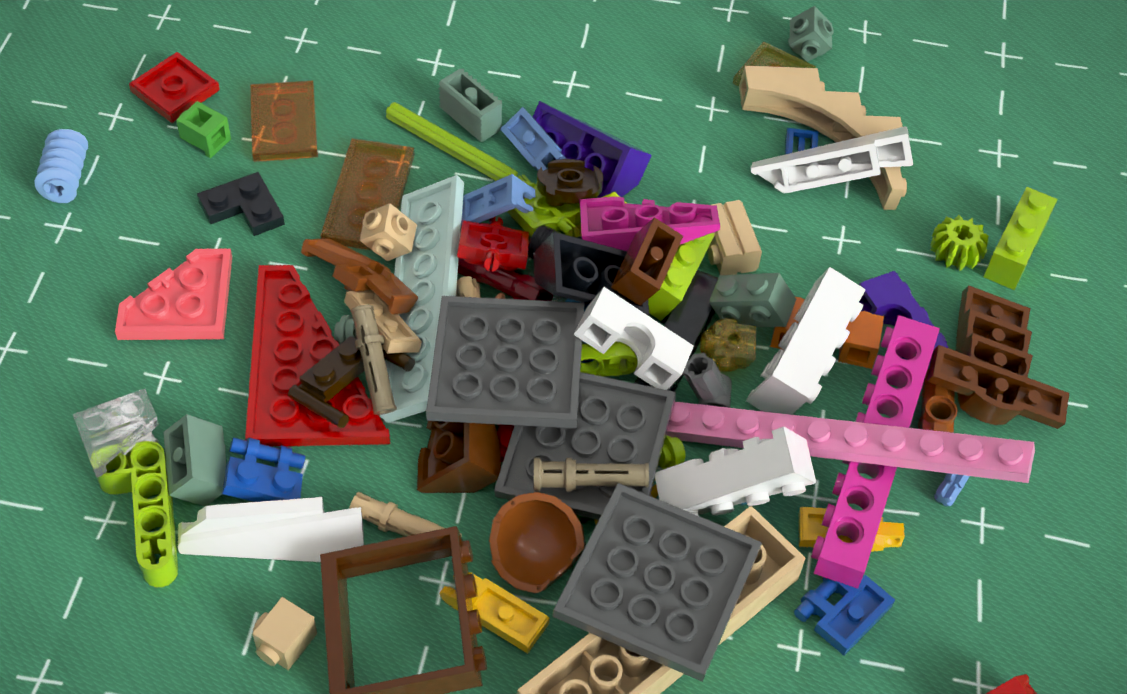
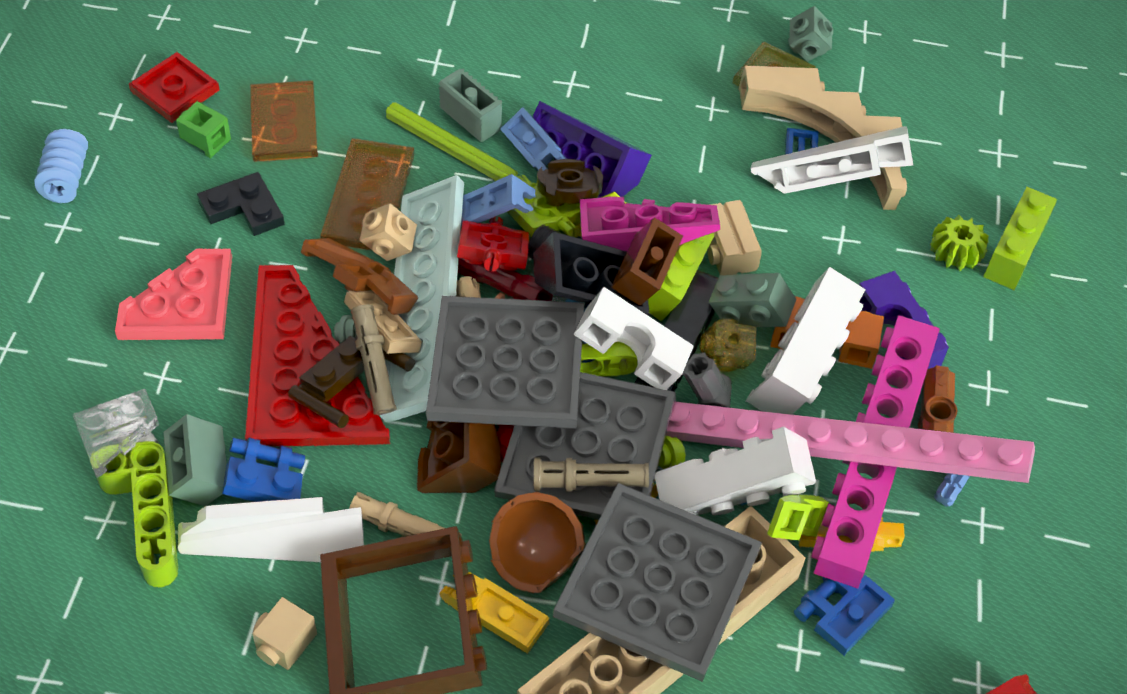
(797, 516): none -> lime slope
(994, 364): reddish brown slope -> none

